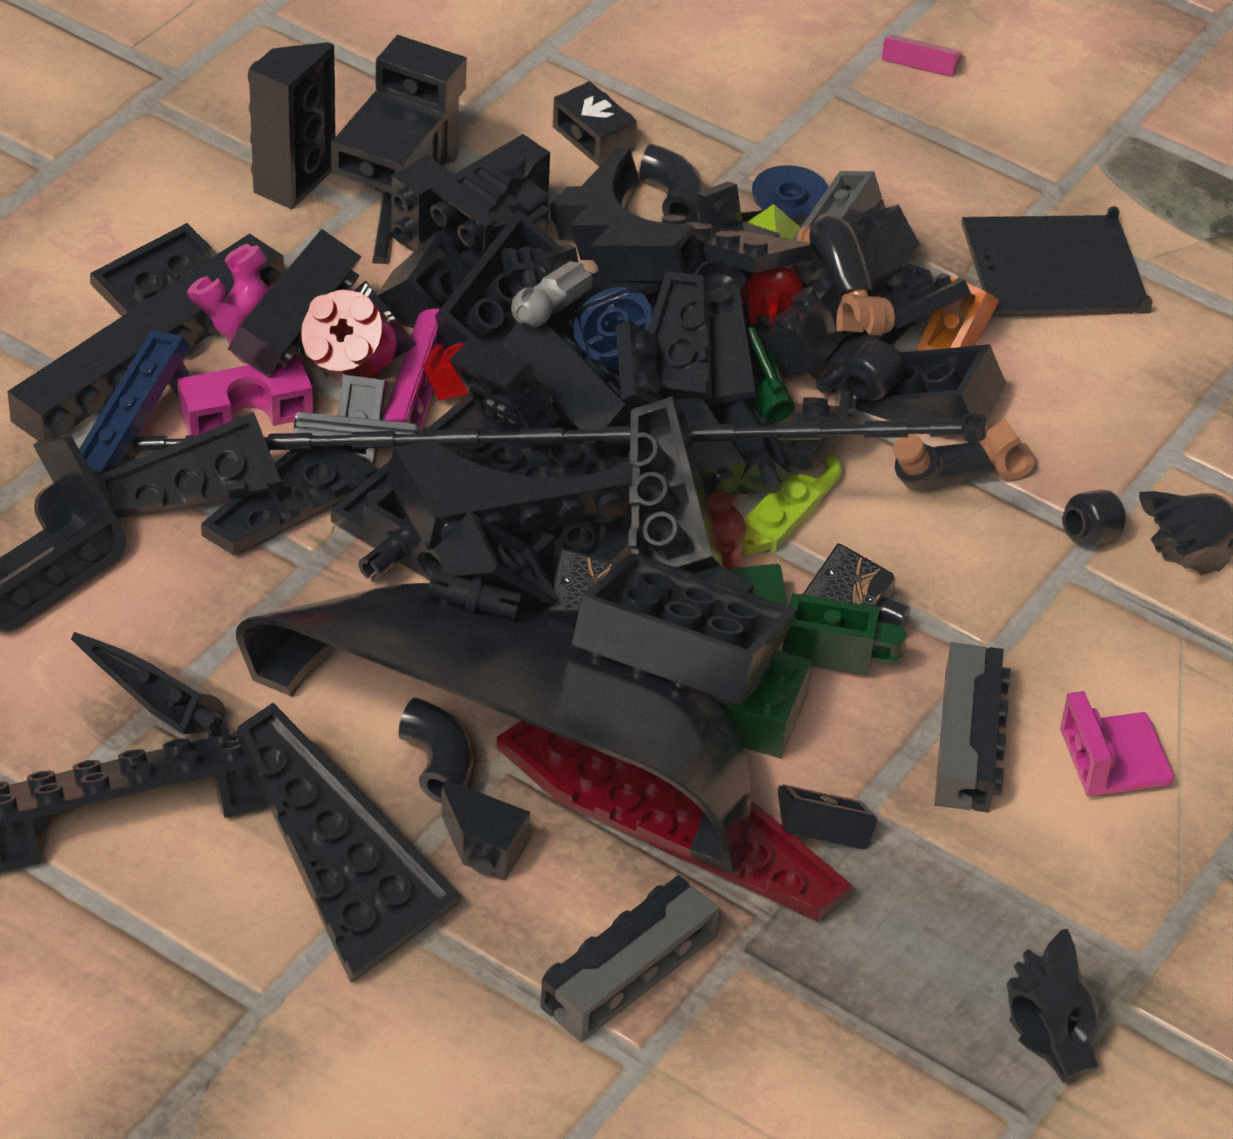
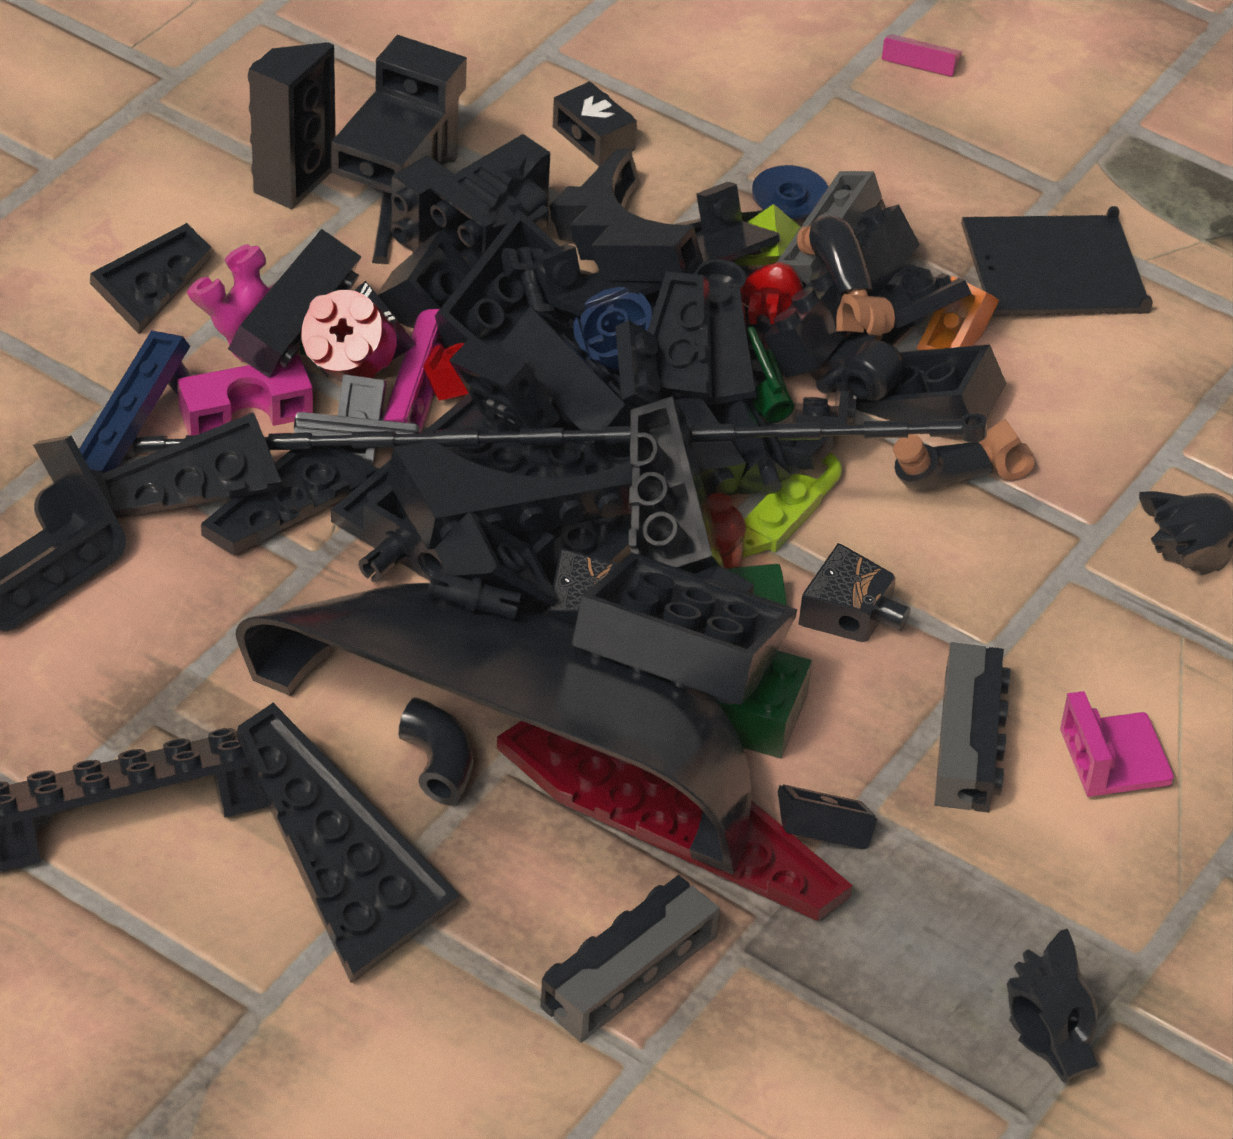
(89, 373): black brick -> none
(156, 688): black piece -> none
(484, 829): black slope -> none
(551, 295): light grey piece -> none
(675, 177): black cylinder -> none
(745, 249): black wing -> none
(842, 635): dark green brick -> none
(1094, 518): black head -> none

